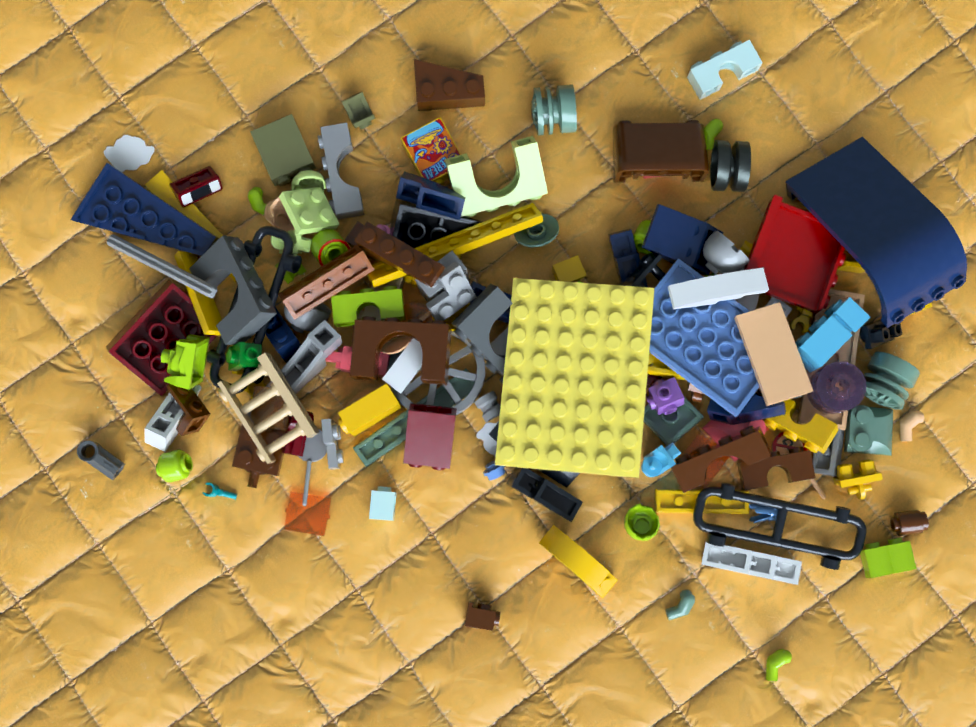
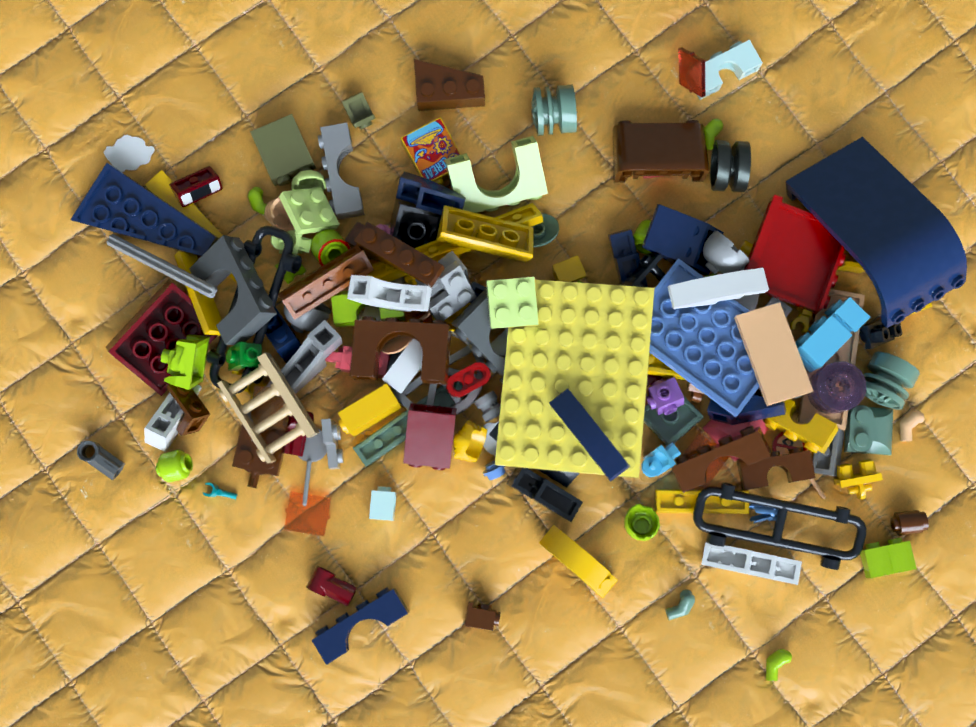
(326, 584): none -> dark red piece
(334, 641): none -> dark blue arch
(389, 295): none -> white arch
(467, 379): none -> red plate
(469, 442): none -> yellow hair
(486, 234): none -> yellow slope
(512, 302): none -> yellowish green plate
(589, 435): none -> dark blue slope
(691, 72): none -> clear red piece

